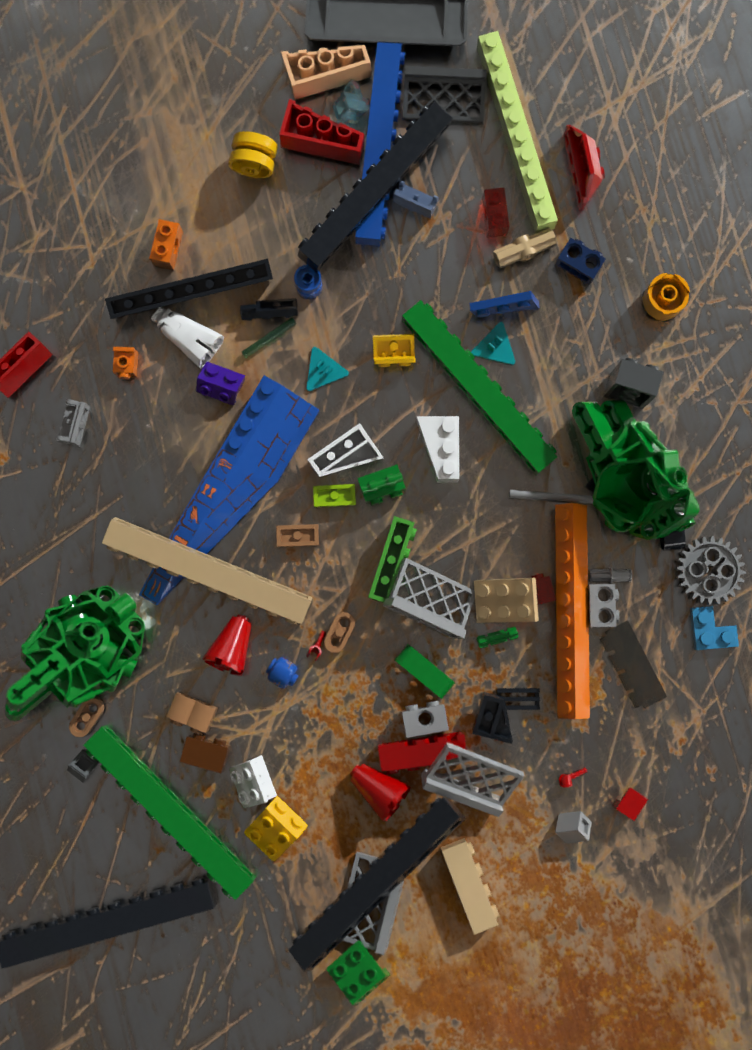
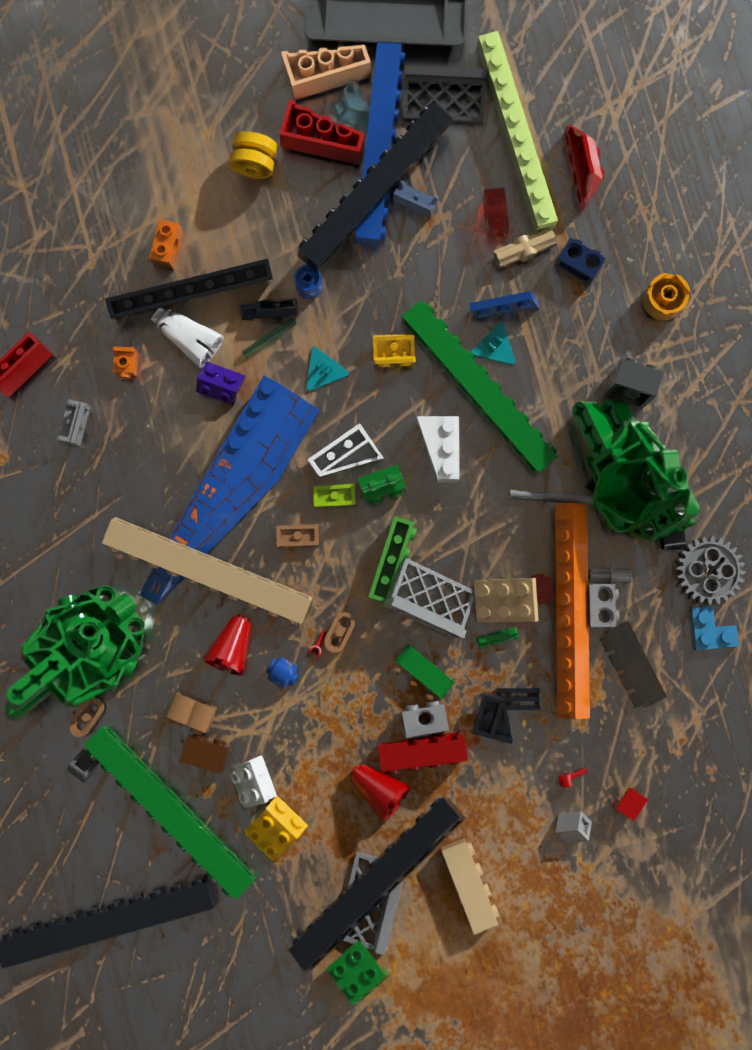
(464, 791): light grey fence -> none

